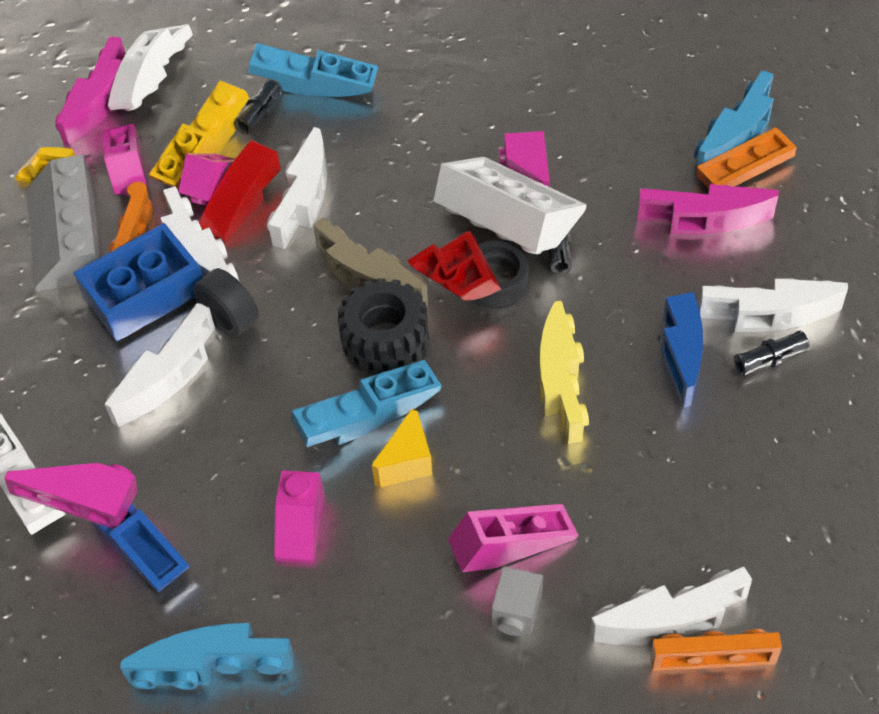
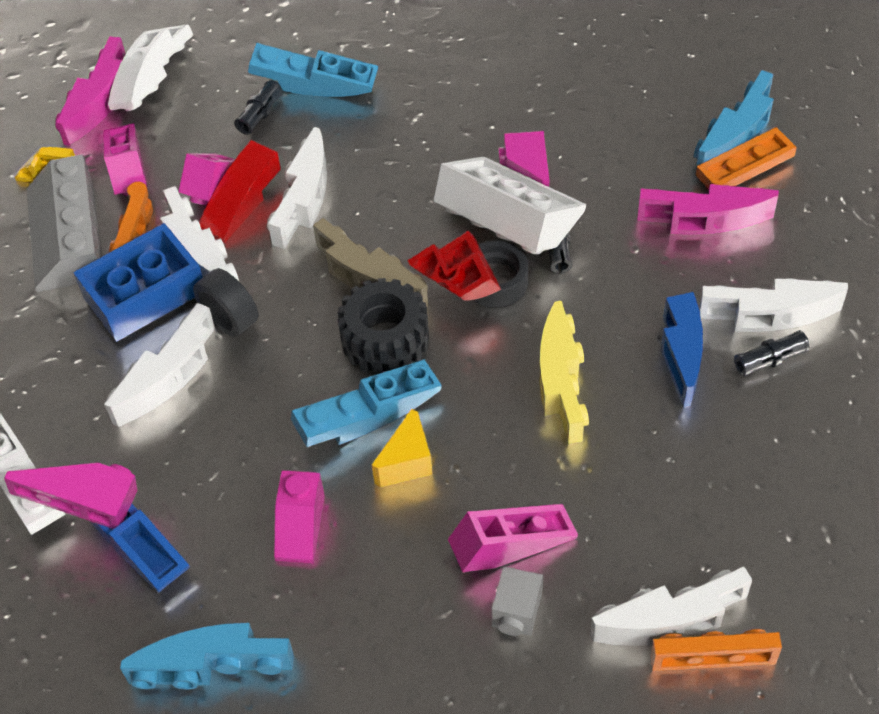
(206, 134): yellow slope -> none

